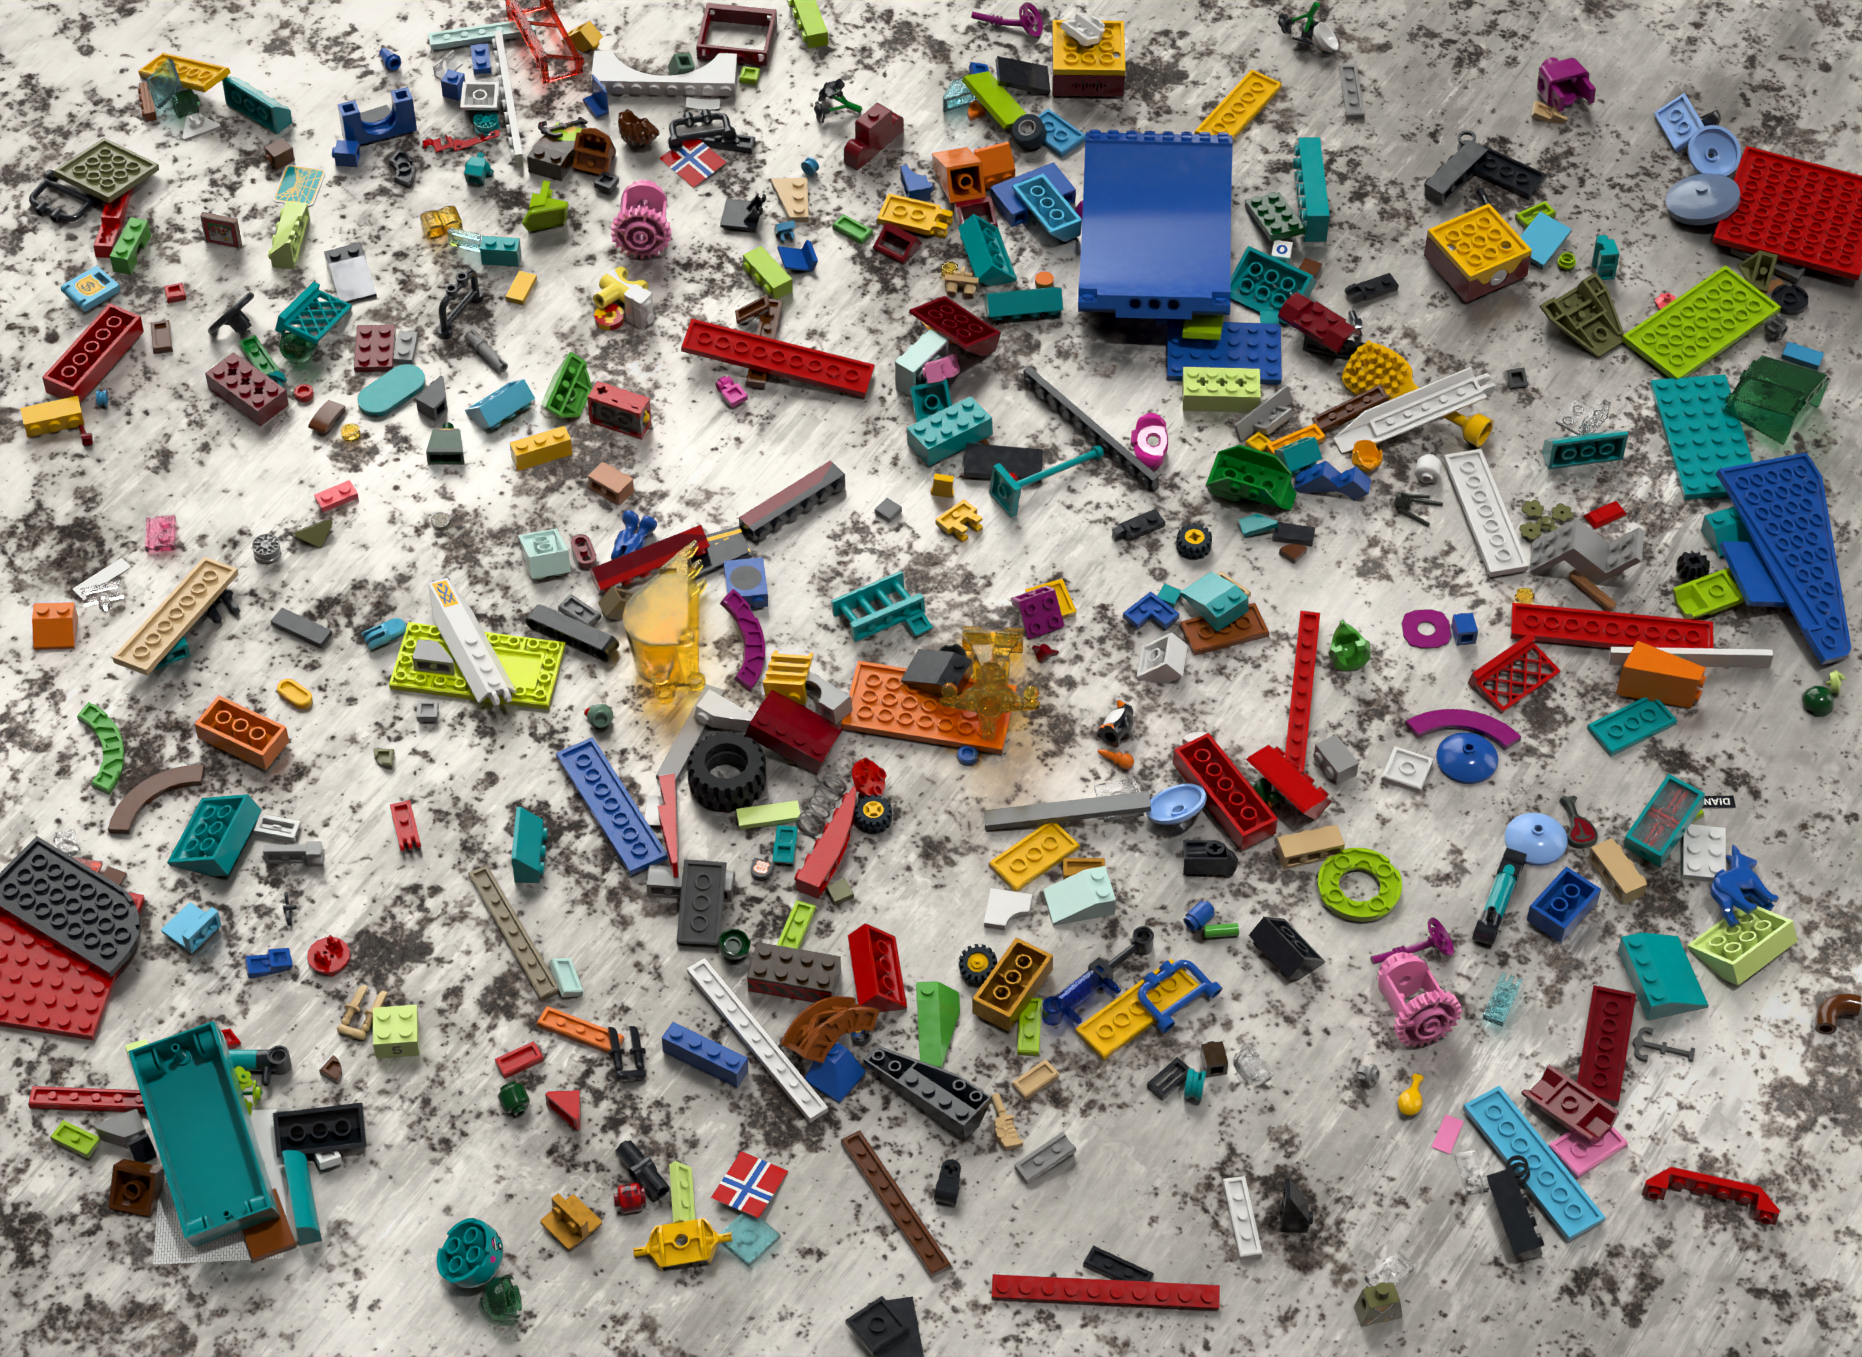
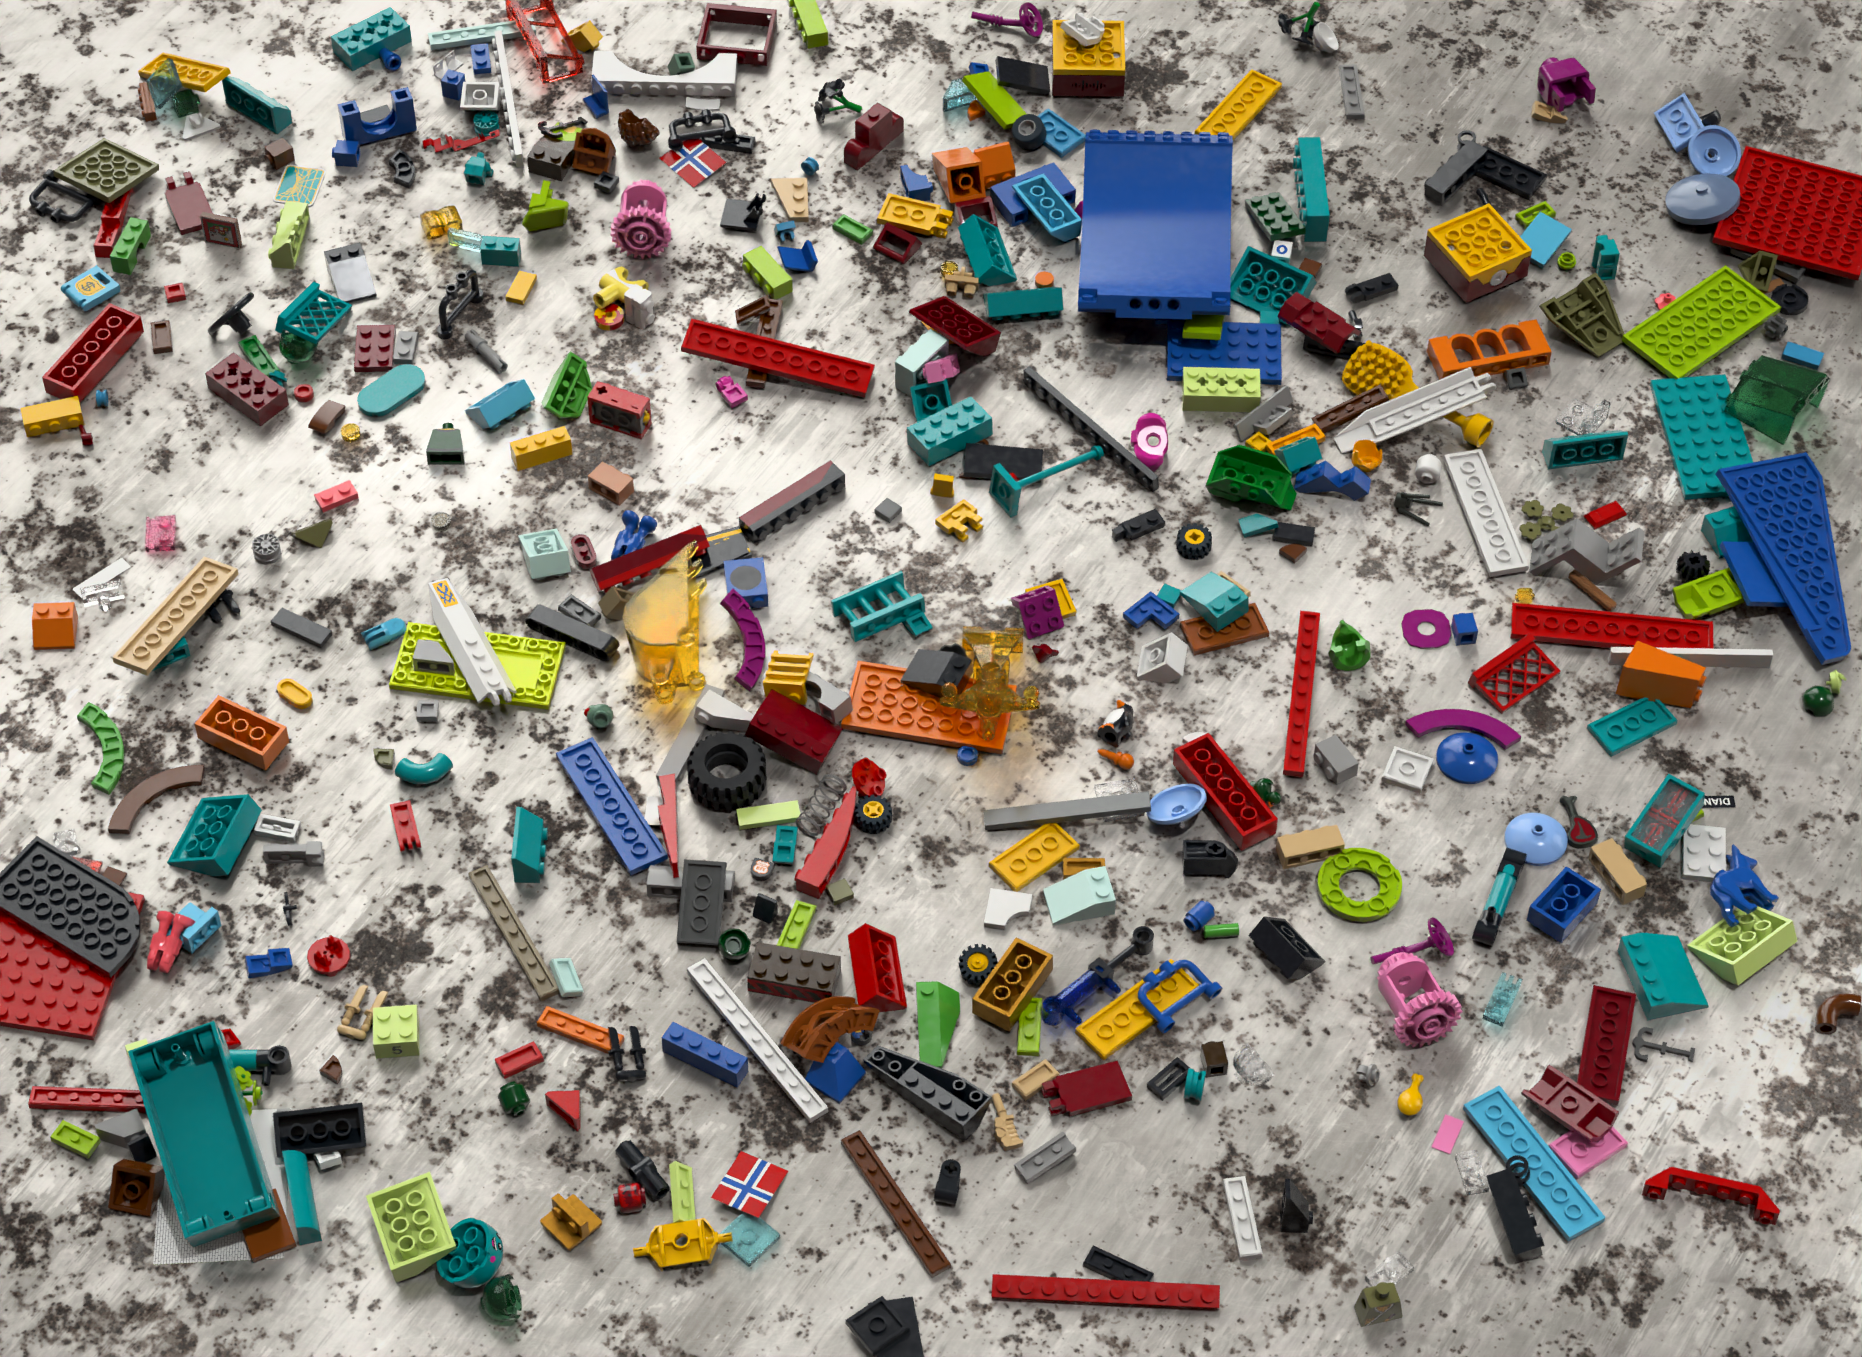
(163, 947): none -> coral piece
(186, 203): none -> tile
(365, 39): none -> teal brick
(411, 1225): none -> yellowish green slope
(424, 773): none -> teal cylinder
(433, 400): slope -> none
(749, 75): lime tile -> none
(765, 908): none -> black slope
(1087, 1090): none -> dark red tile
(1290, 781): red slope -> none
(1527, 333): none -> orange fence

